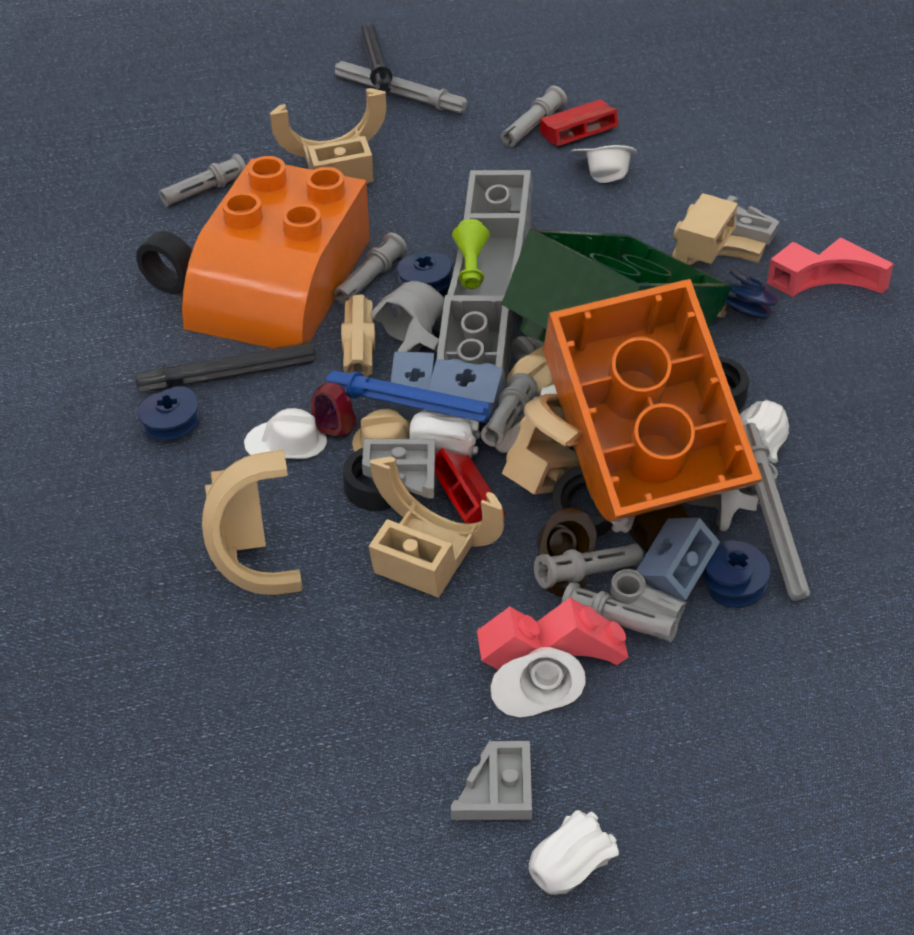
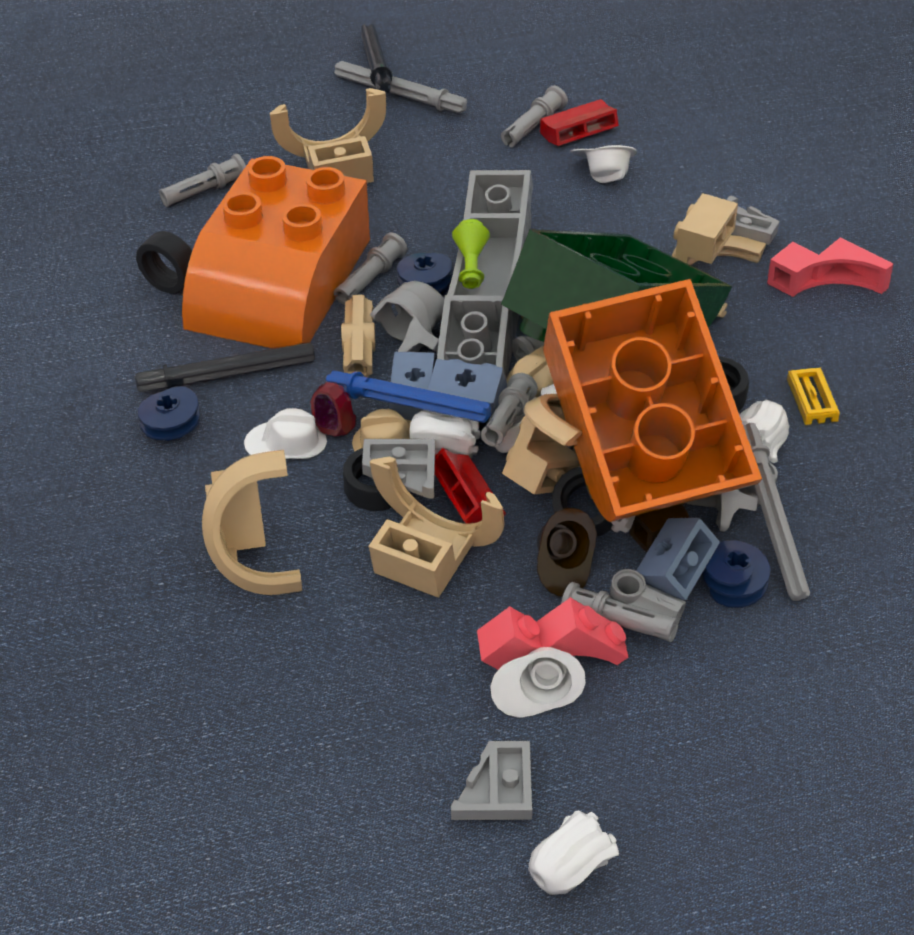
(574, 565): light grey pin -> none
(751, 296): dark blue piece -> none
(830, 411): none -> yellow tile

